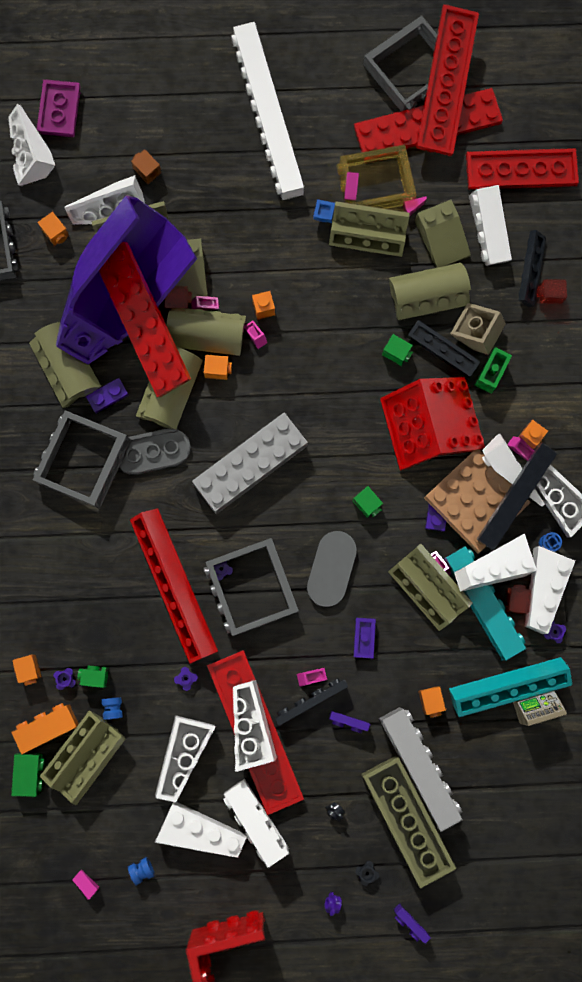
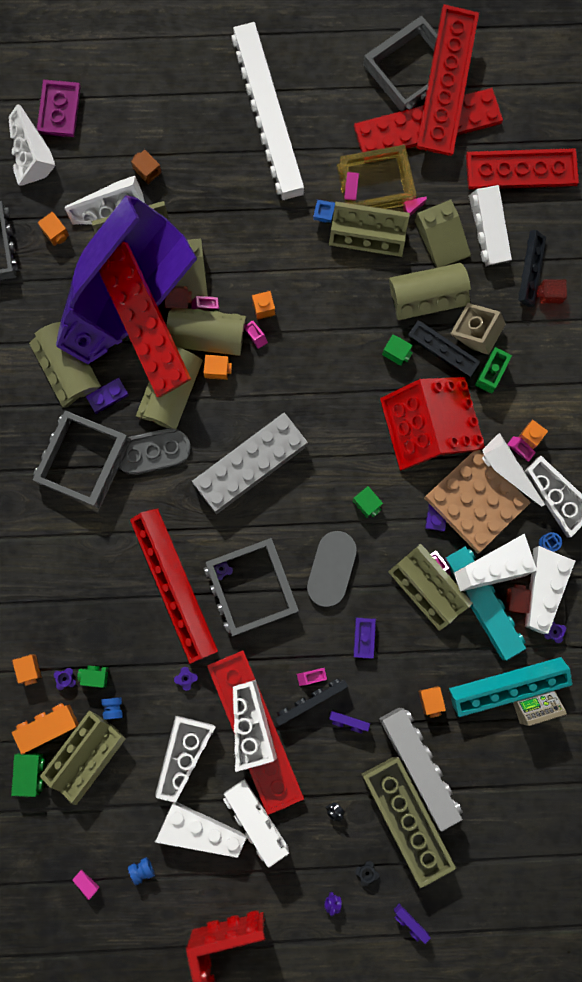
(516, 496): black tile -> none

